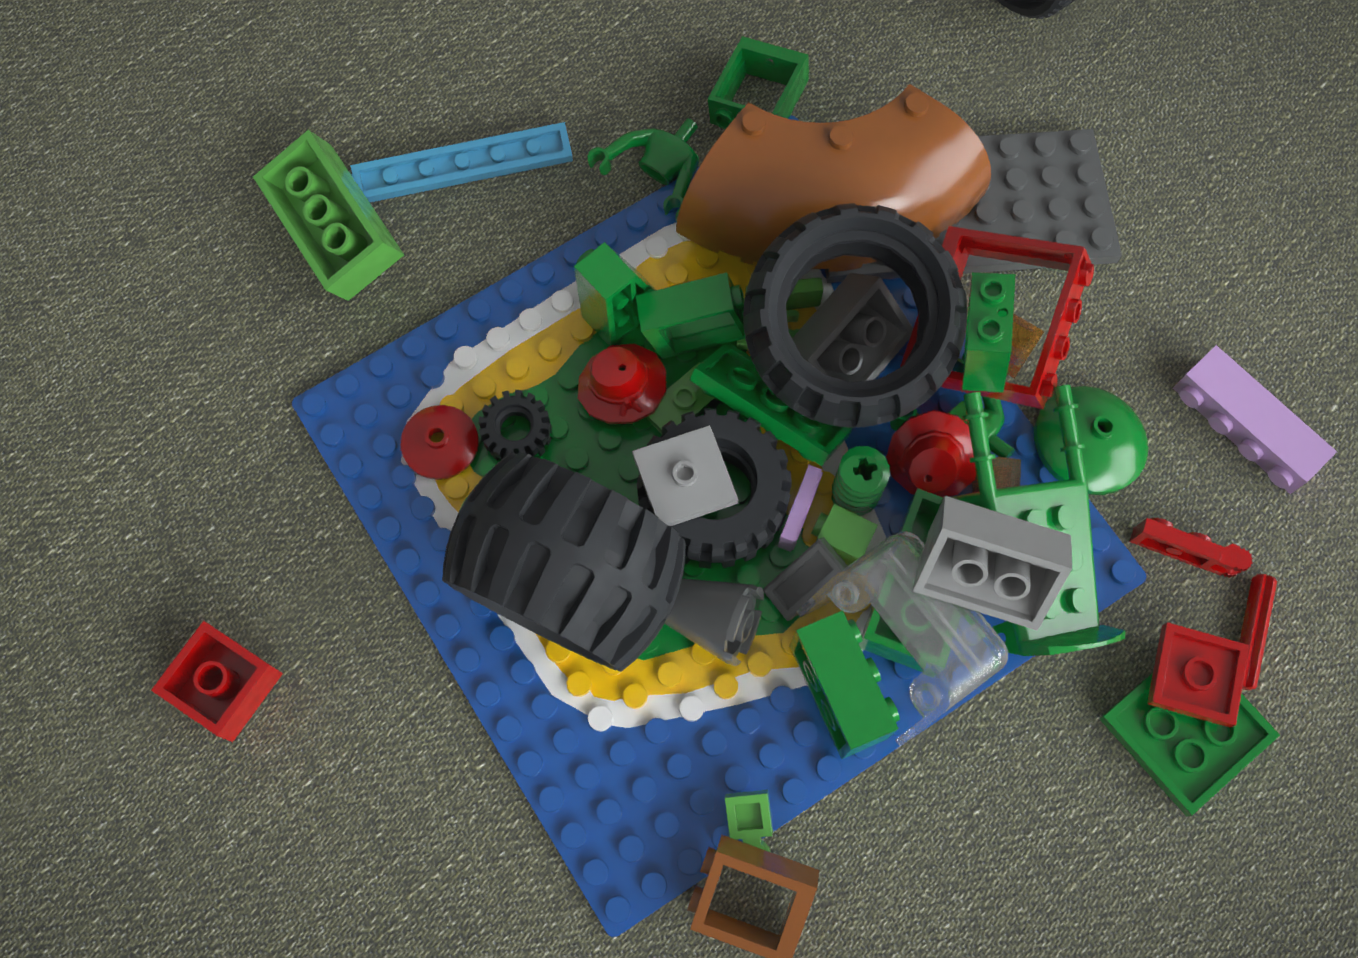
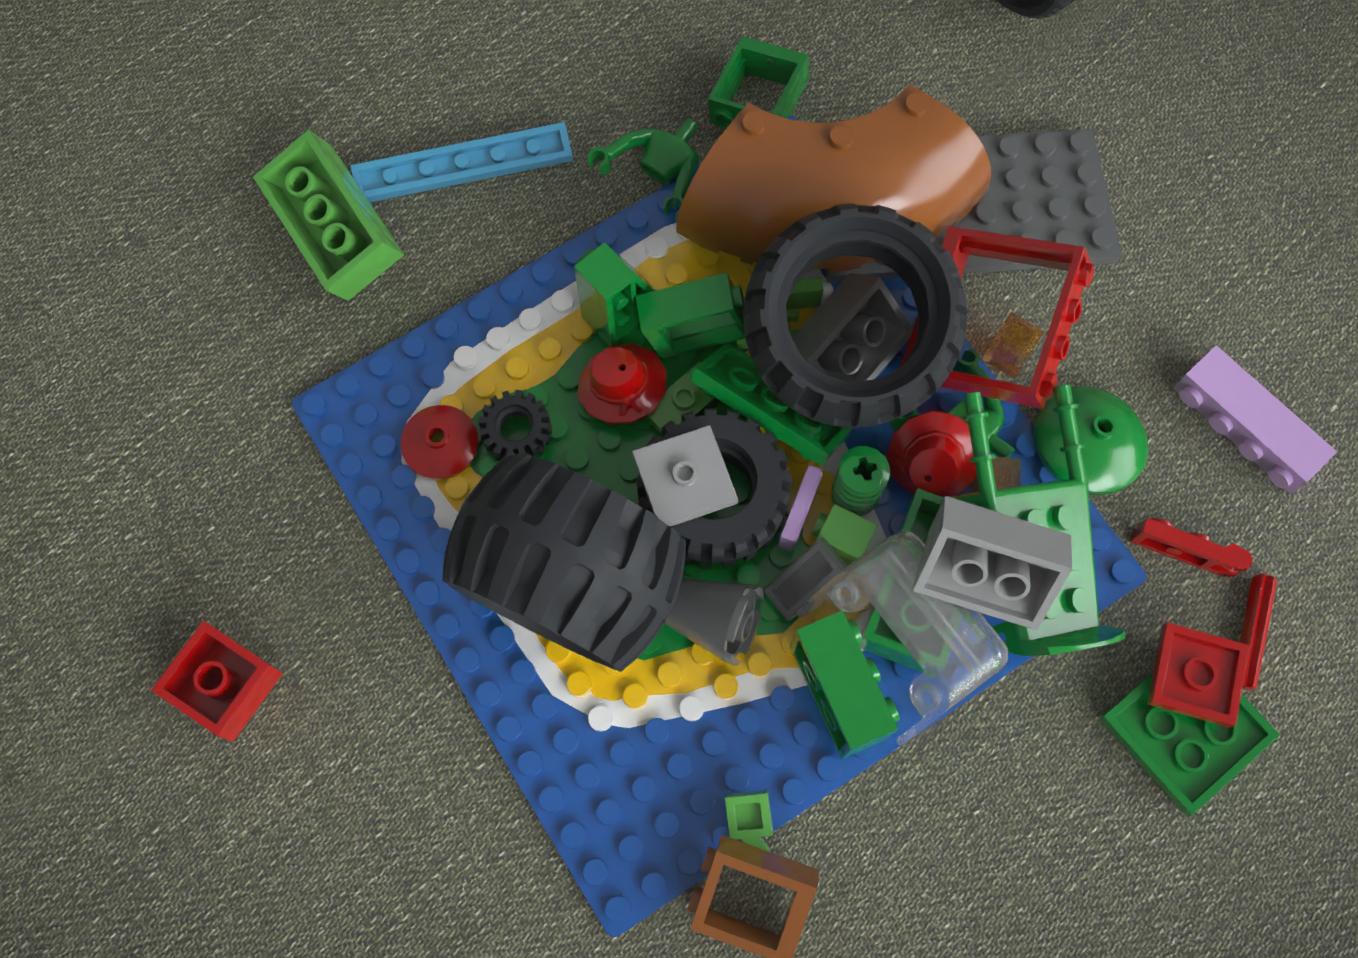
(988, 332): green window -> none

